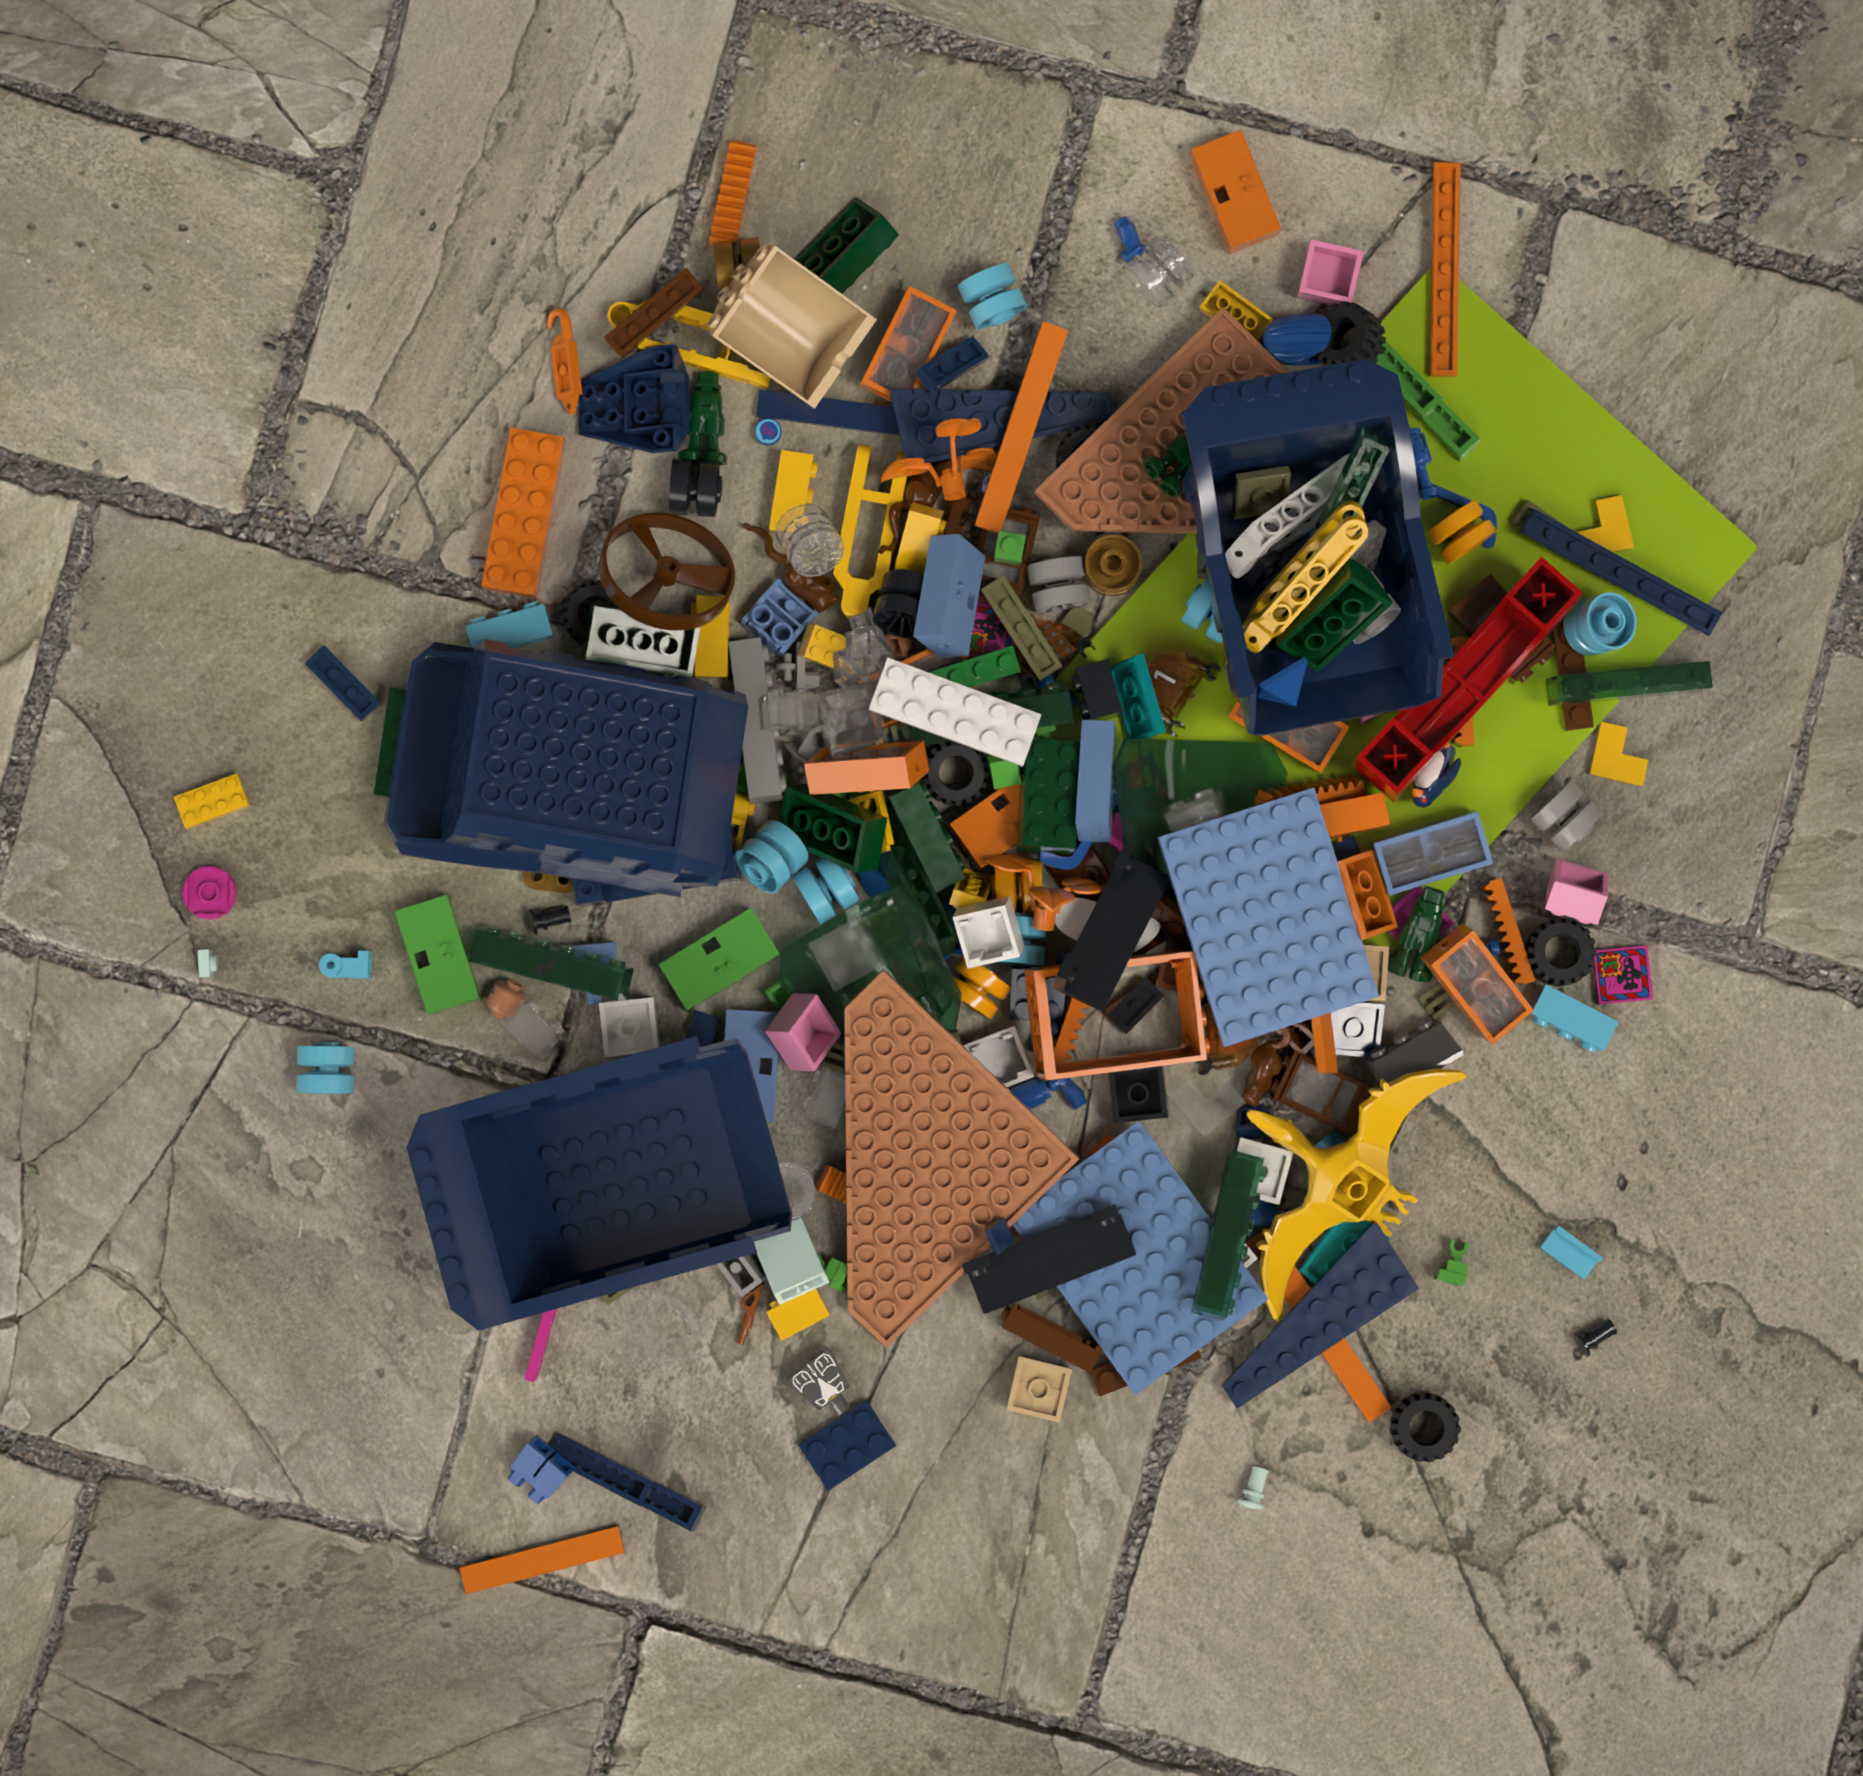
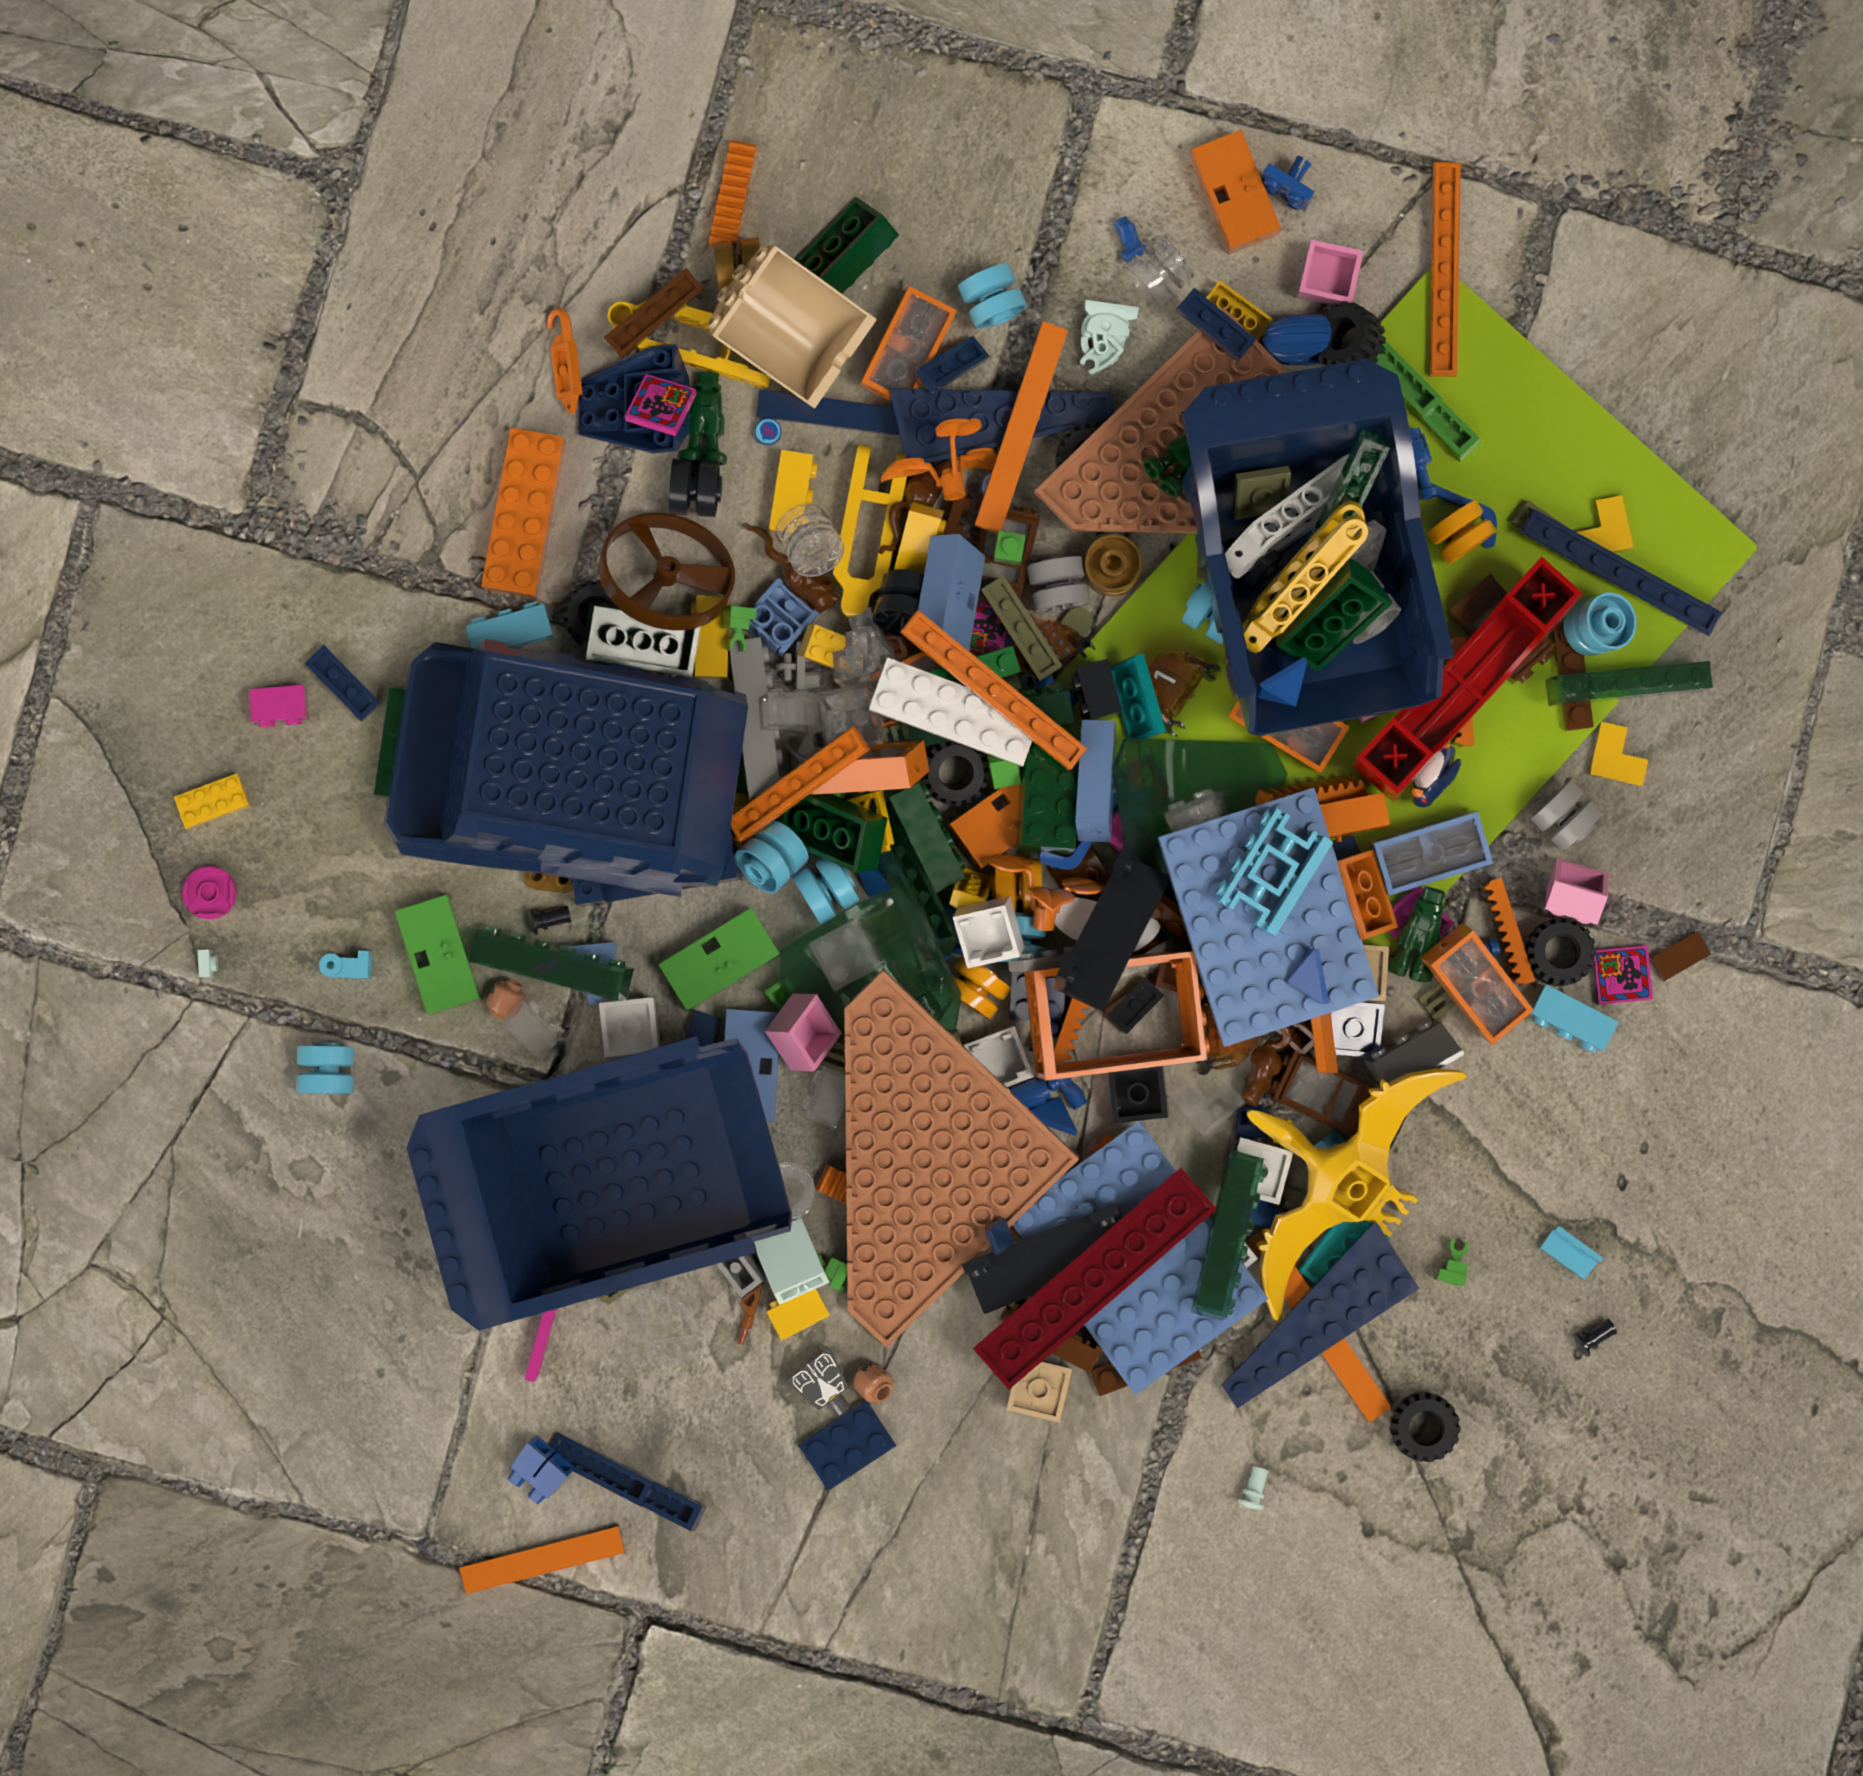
(279, 705): none -> dark pink brick
(660, 405): none -> tile
(737, 620): none -> bright green piece
(798, 784): none -> orange tile
(873, 1383): none -> nougat head
(993, 690): none -> orange tile
(1048, 959): none -> light grey plate
(1056, 1116): none -> blue slope
(1094, 1278): none -> dark red plate
(1108, 329): none -> light aqua piece
(1215, 324): none -> dark blue plate
(1288, 184): none -> blue plate
(1291, 882): none -> medium azure fence
(1309, 977): none -> slope
(1680, 956): none -> reddish brown tile

